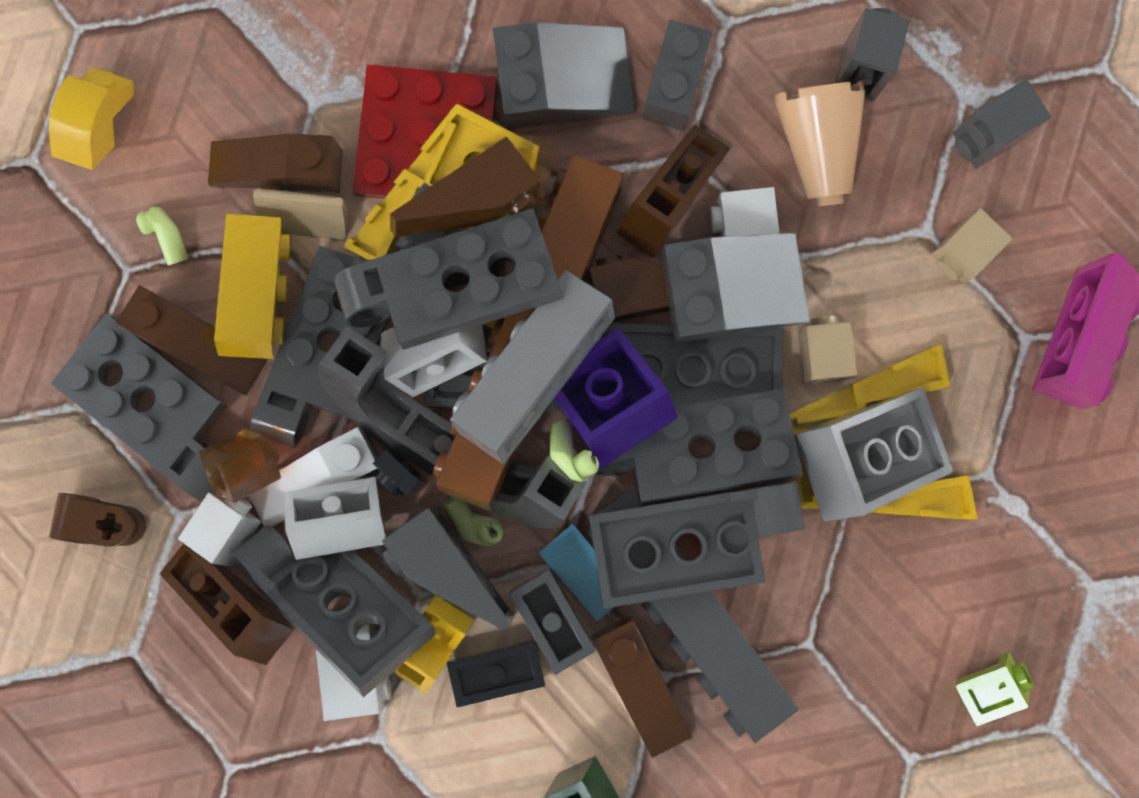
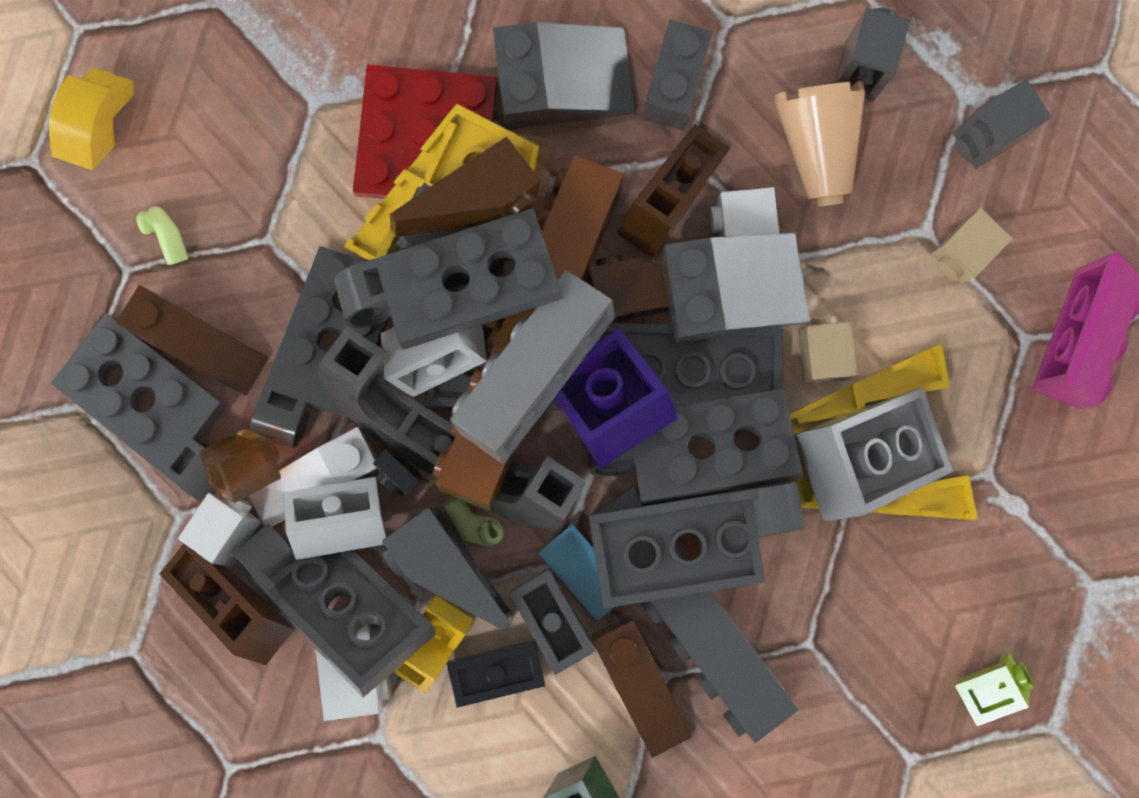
(92, 521): reddish brown piece -> none
(251, 287): yellow brick -> none
(277, 163): reddish brown slope -> none
(305, 213): tan slope -> none
(574, 465): yellowish green arm -> none

